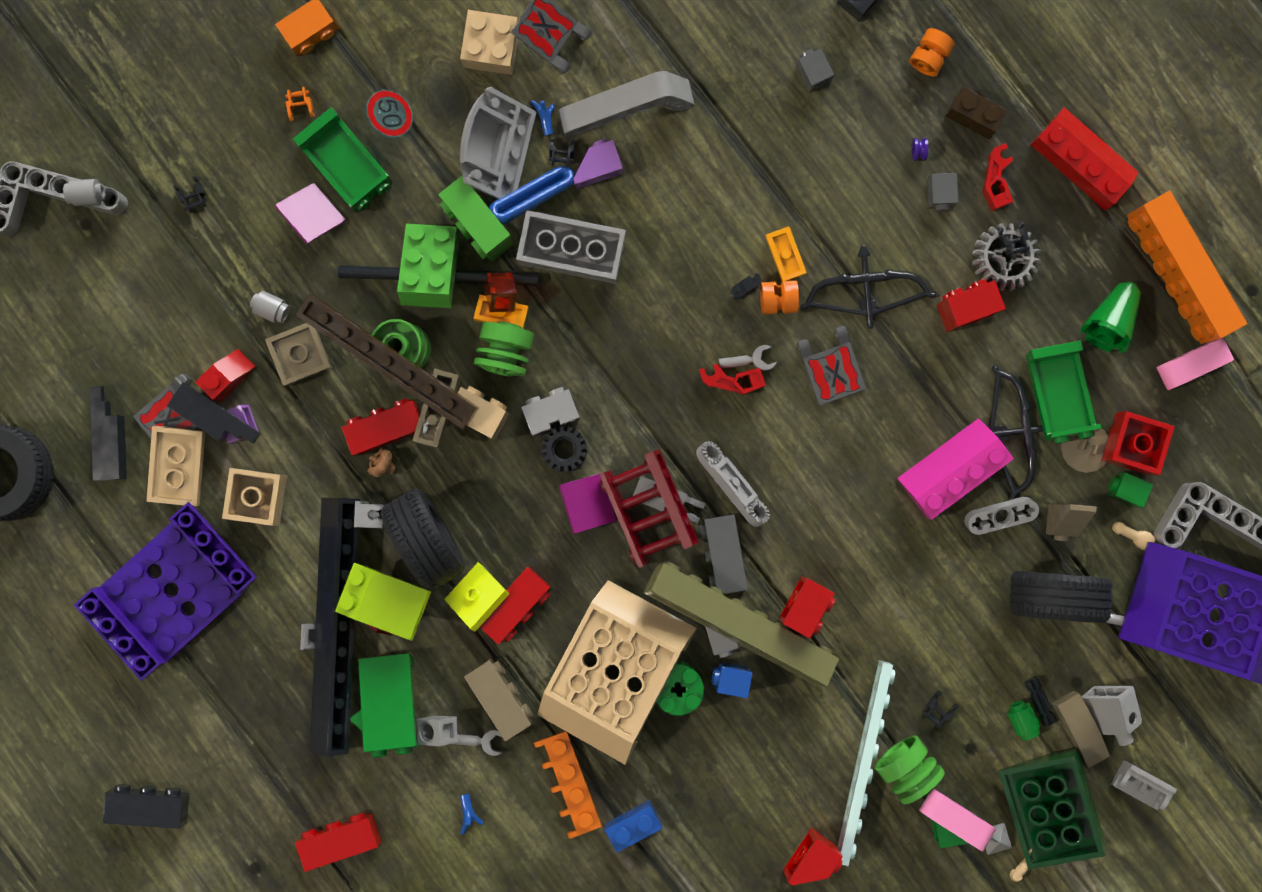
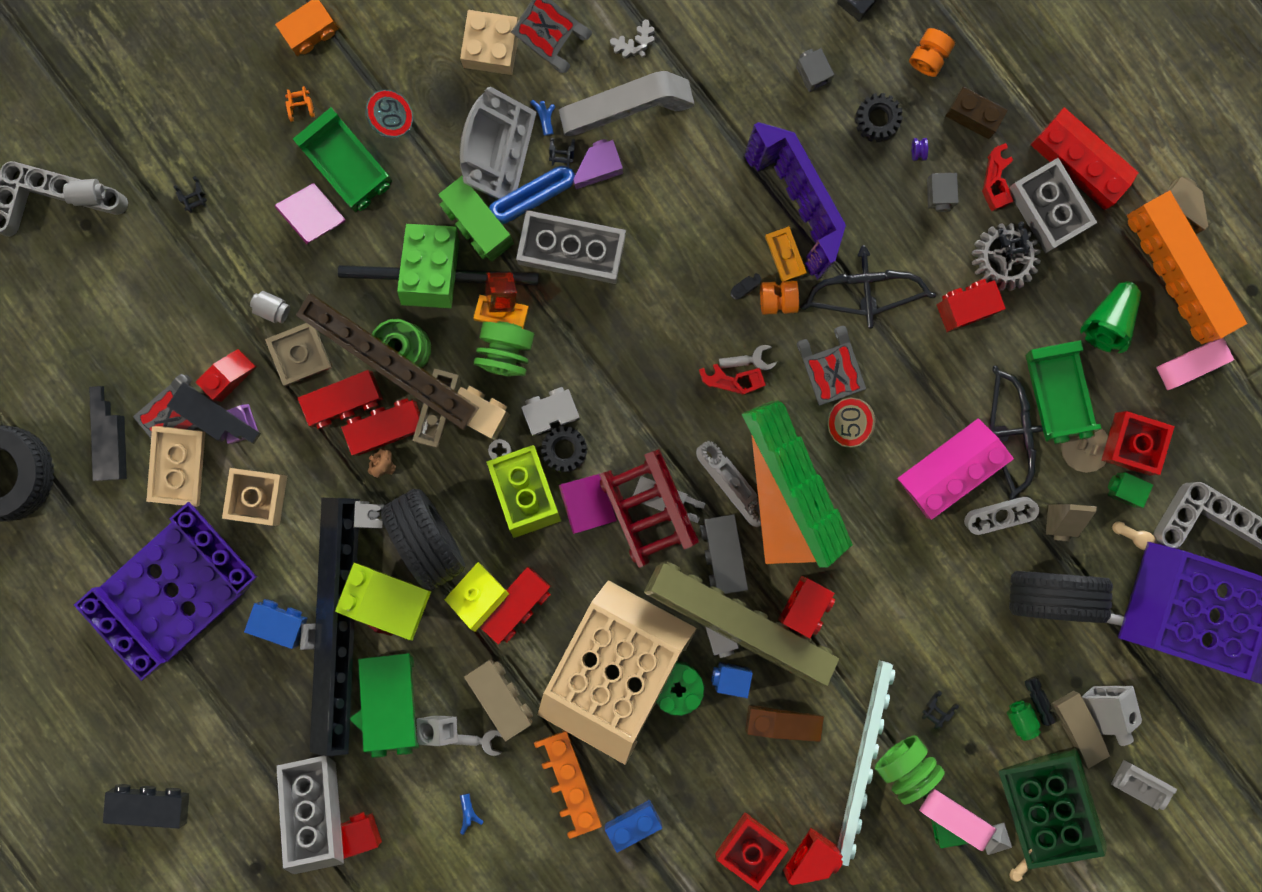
(275, 624): none -> blue brick
(309, 815): none -> light grey brick
(340, 399): none -> red brick
(494, 444): none -> light grey bush
(523, 491): none -> lime slope
(644, 40): none -> light grey animal
(751, 851): none -> red brick
(780, 146): none -> dark purple slope
(783, 724): none -> reddish brown slope
(793, 500): none -> green piece
(851, 422): none -> piece
(885, 104): none -> black tyre
(1051, 205): none -> light grey brick
(1191, 202): none -> dark tan slope

